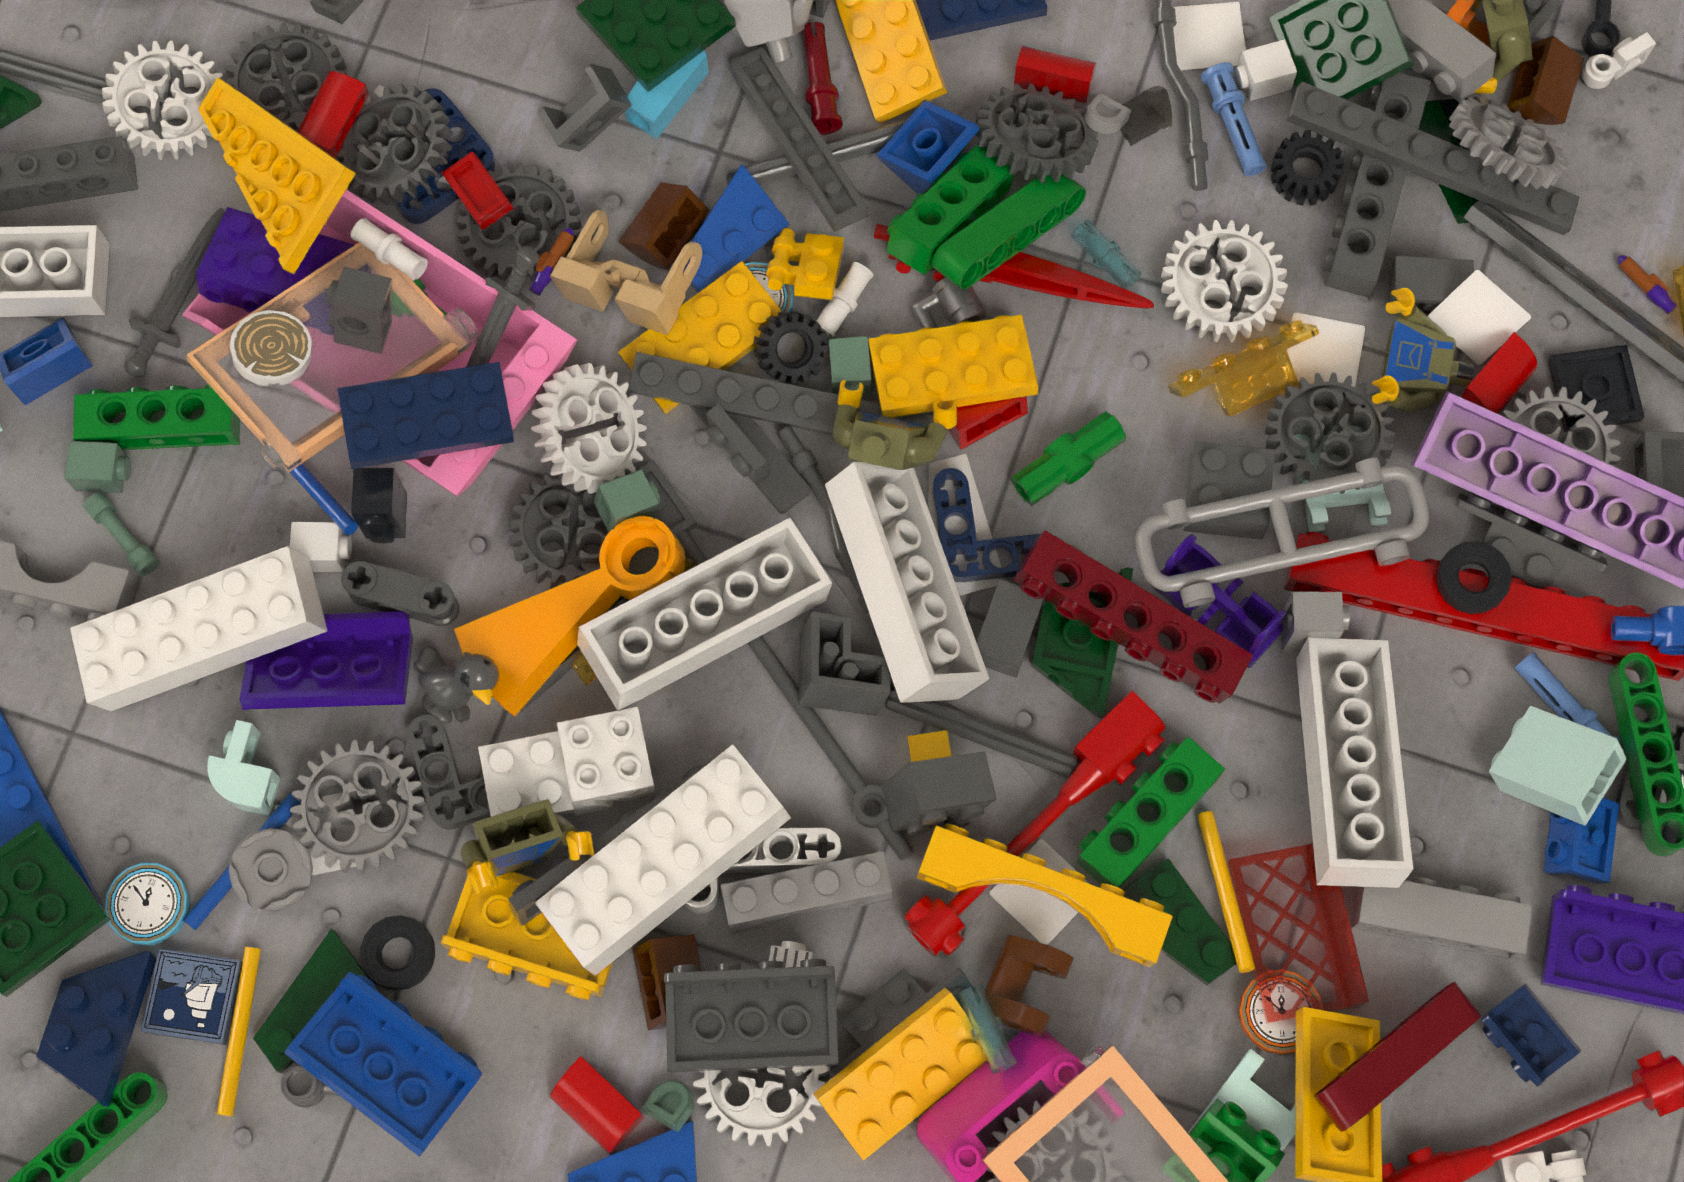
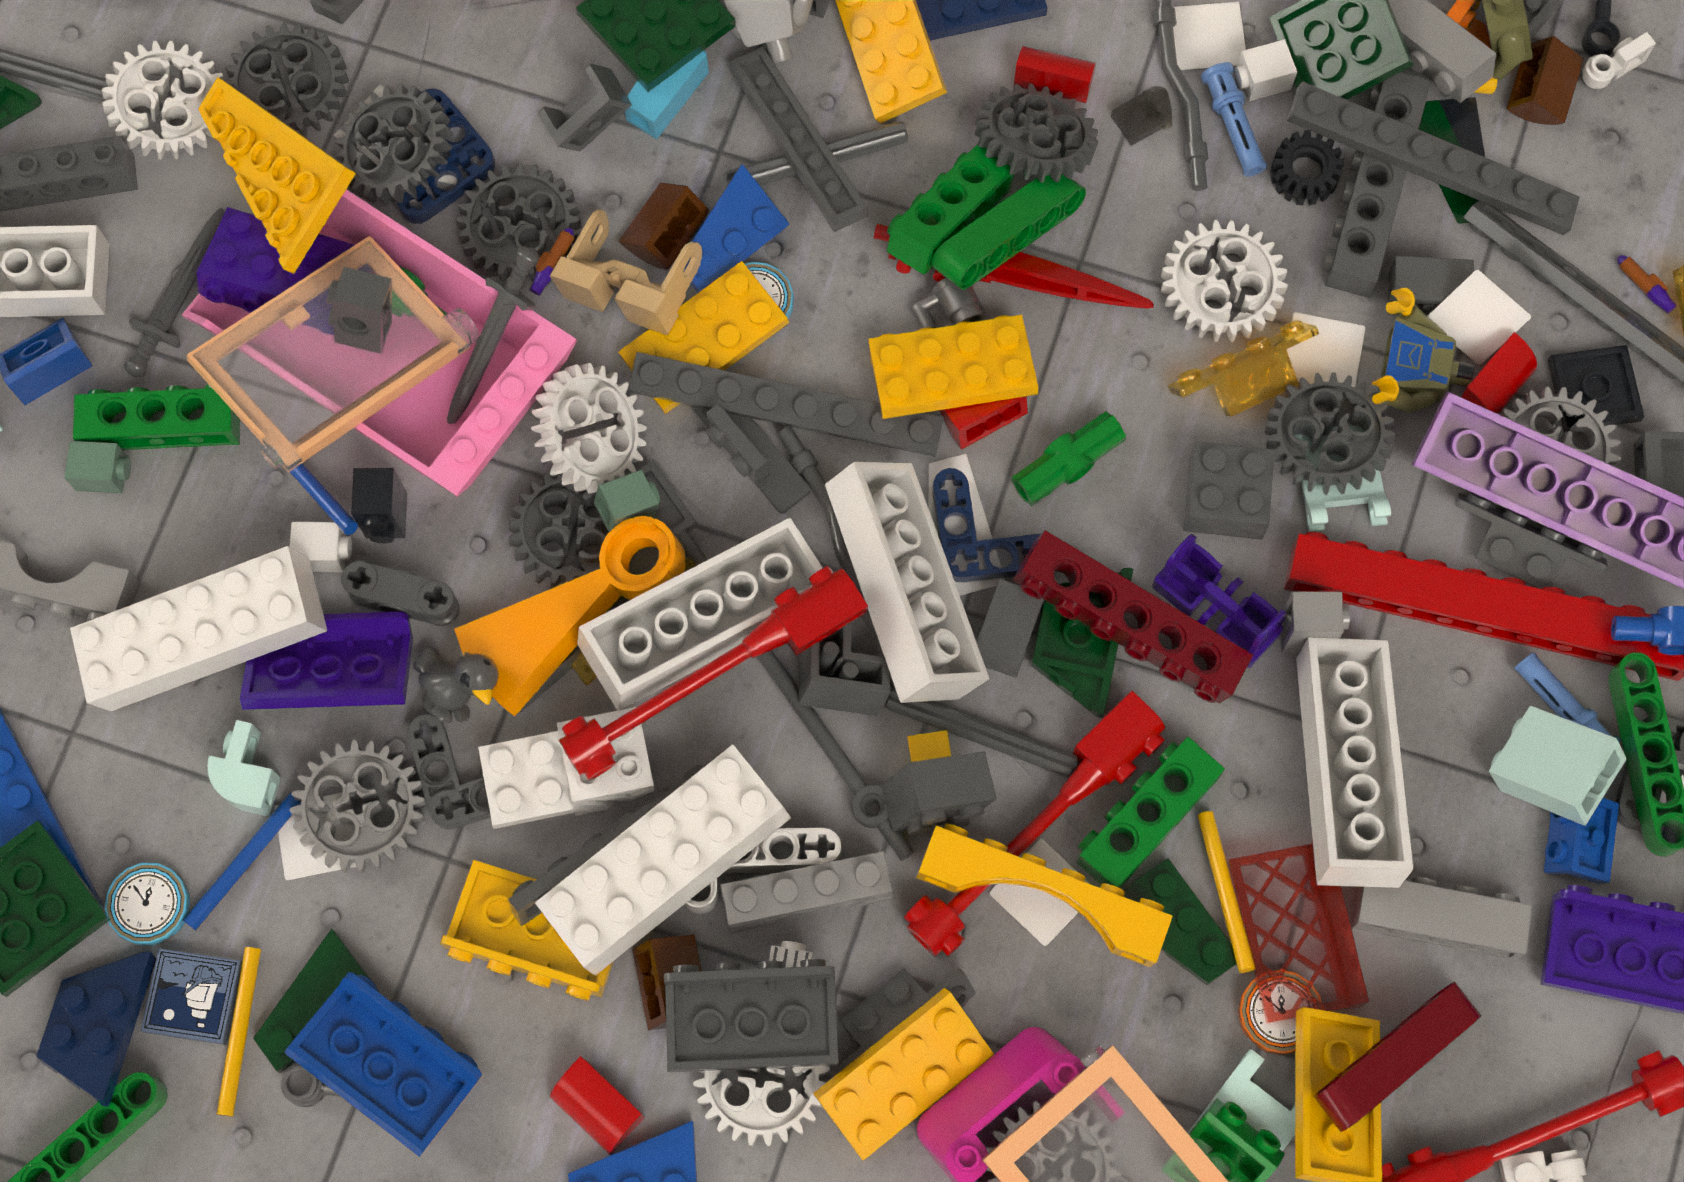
(103, 512): sand green bar -> none
(270, 869): light grey tile -> none
(271, 348): tile -> none
(334, 112): red brick -> none
(376, 939): black tyre -> none
(389, 249): white pin -> none
(425, 415): dark blue plate -> none
(477, 190): red tile -> none
(519, 841): olive torso -> none
(670, 1104): sand green tile -> none
(798, 620): none -> red bar
(809, 361): black tyre -> none
(818, 264): yellow plate -> none
(821, 93): dark red pin -> none
(844, 299): white pin -> none
(851, 363): sand green brick -> none
(886, 439): olive torso -> none
(926, 145): blue slope -> none
(987, 1029): clear light blue pin -> none
(1010, 978): reddish brown connector -> none
(1106, 115): light grey tile -> none
(1106, 254): clear light blue pin -> none
(1197, 587): light grey bar -> none
(1480, 554): black tyre -> none
(1528, 155): light grey gear -> none
(1529, 1035): dark blue bracket -> none

